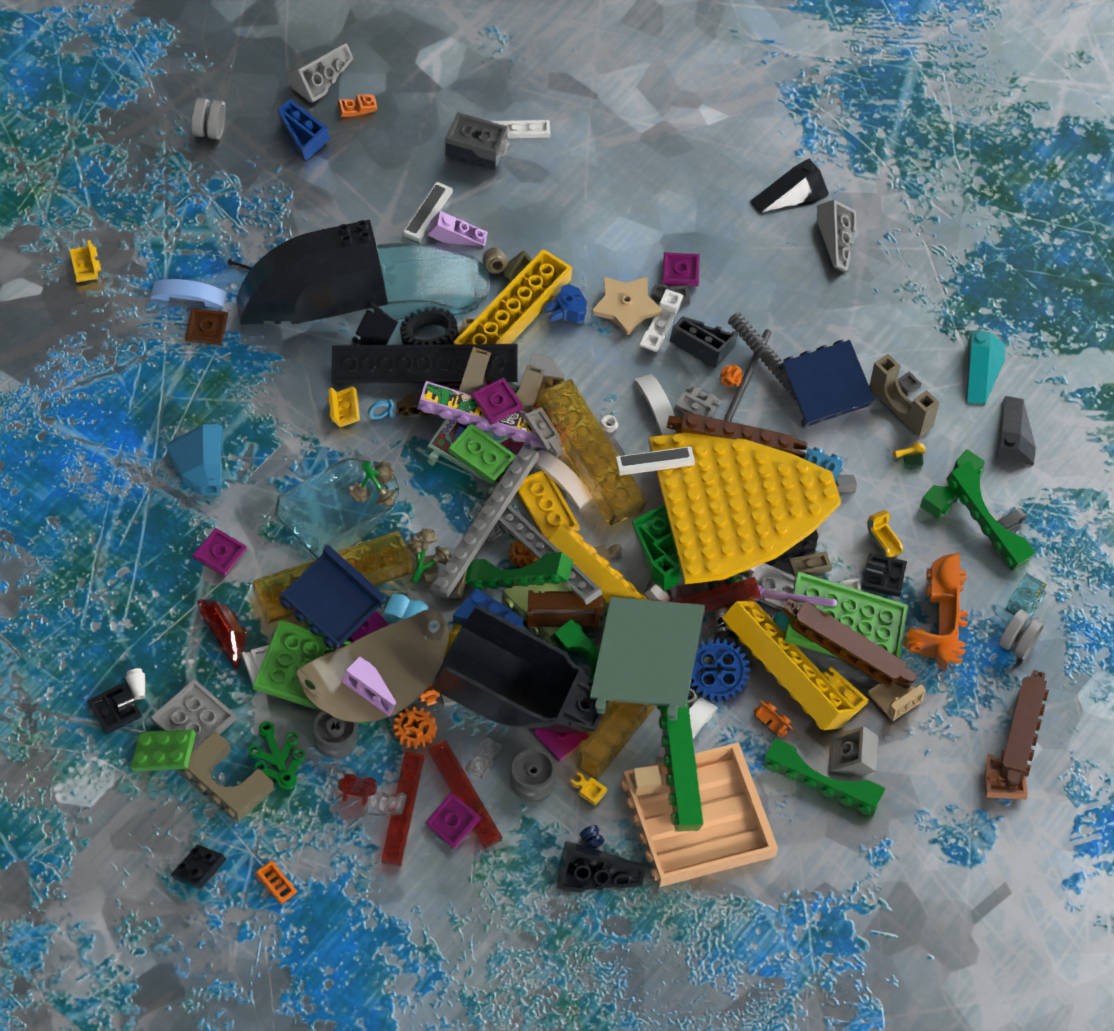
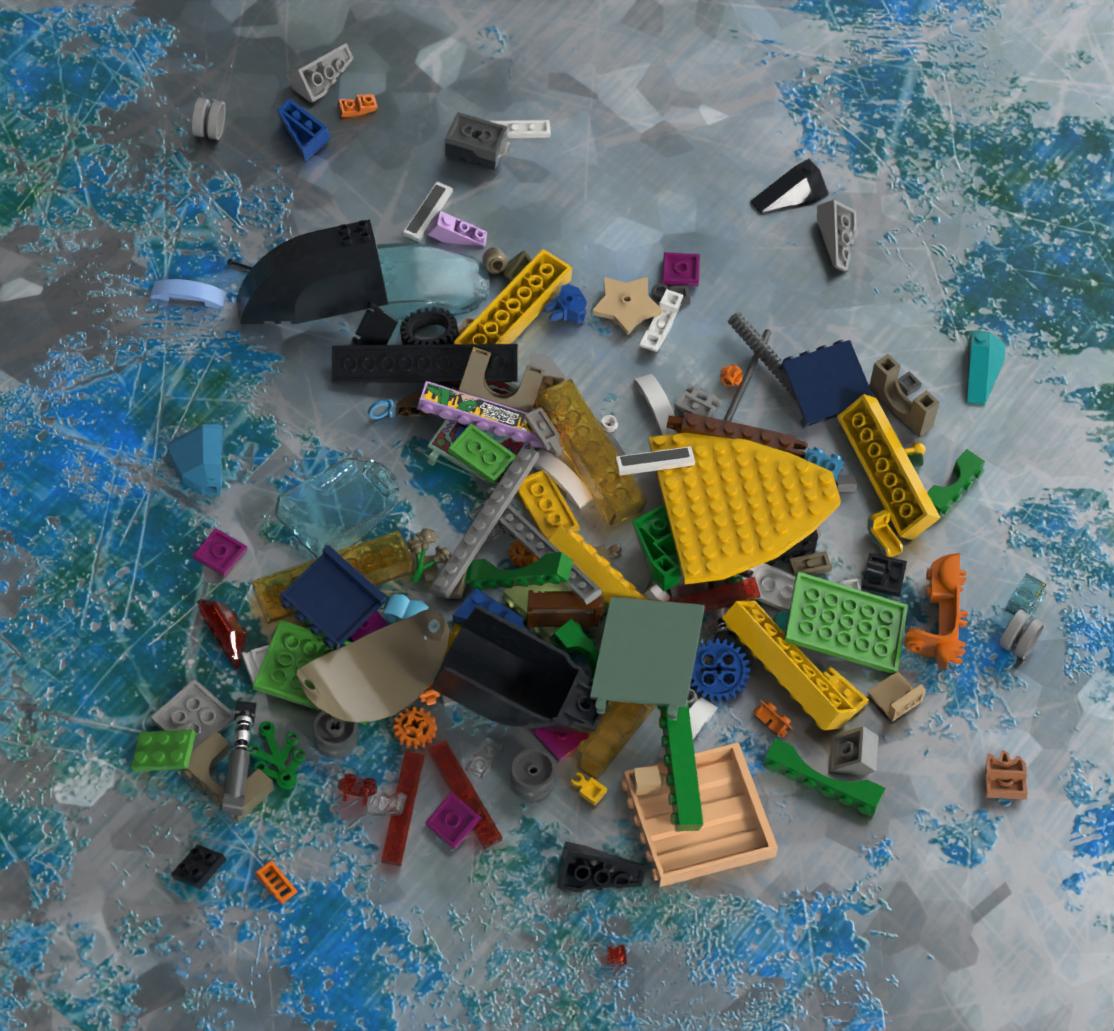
(84, 262): yellow bracket -> none
(114, 708): black plate -> none
(136, 683): white cone -> none
(206, 326): reddish brown tile -> none
(239, 759): none -> dark grey piece
(343, 406): yellow bracket -> none
(367, 682): lavender slope -> none
(382, 475): dark tan plant -> none
(497, 401): magenta plate -> none
(592, 837): dark blue wheel -> none
(616, 955): none -> clear red wheel
(703, 341): black wedge -> none
(795, 597): lavender piece -> none
(848, 644): reddish brown hinge -> none
(888, 467): none -> yellow brick
(1013, 519): dark grey beam -> none
(1013, 548): green arch -> none
(1015, 435): black wedge -> none
(1022, 730): reddish brown hinge -> none

